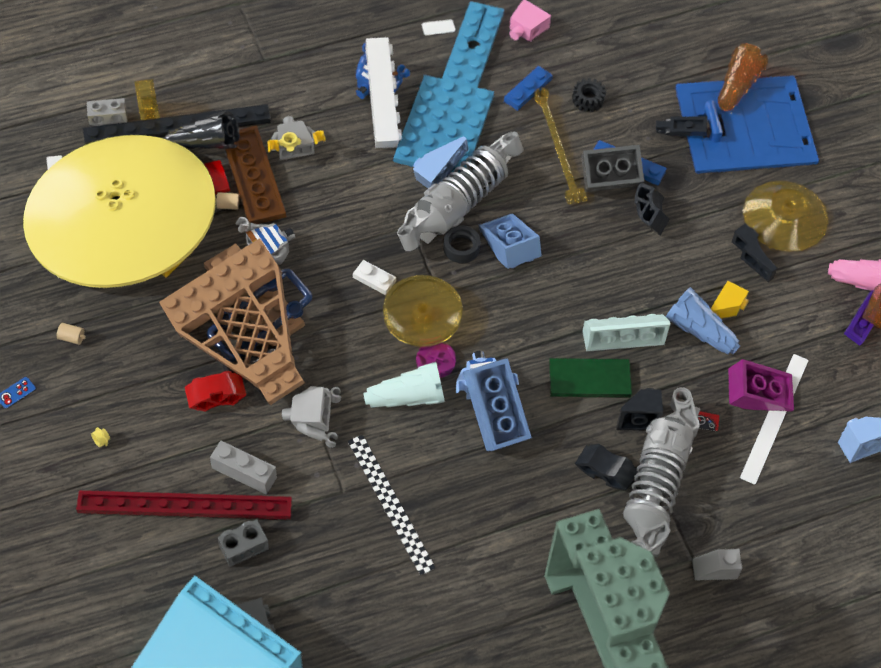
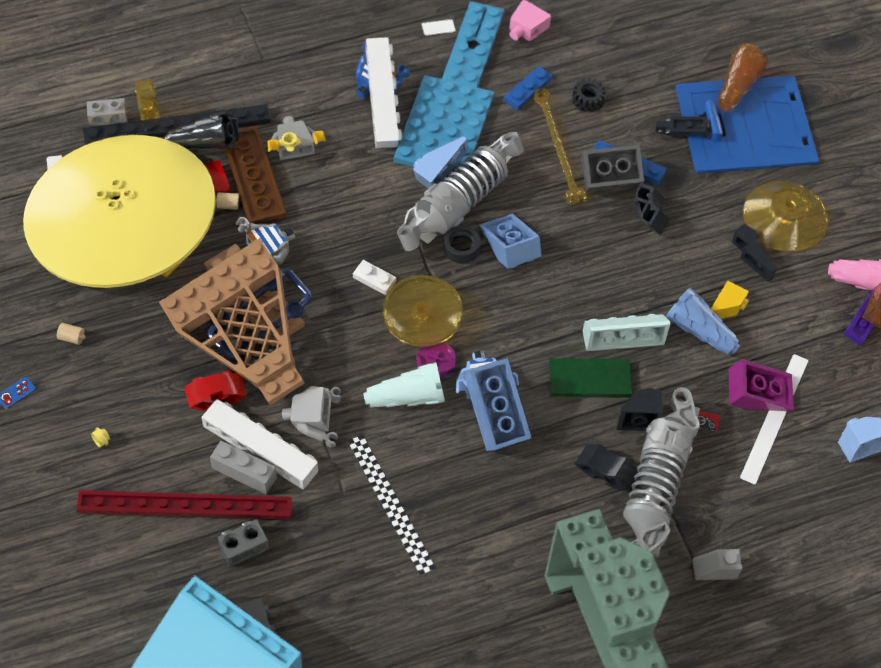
(257, 441): none -> white brick

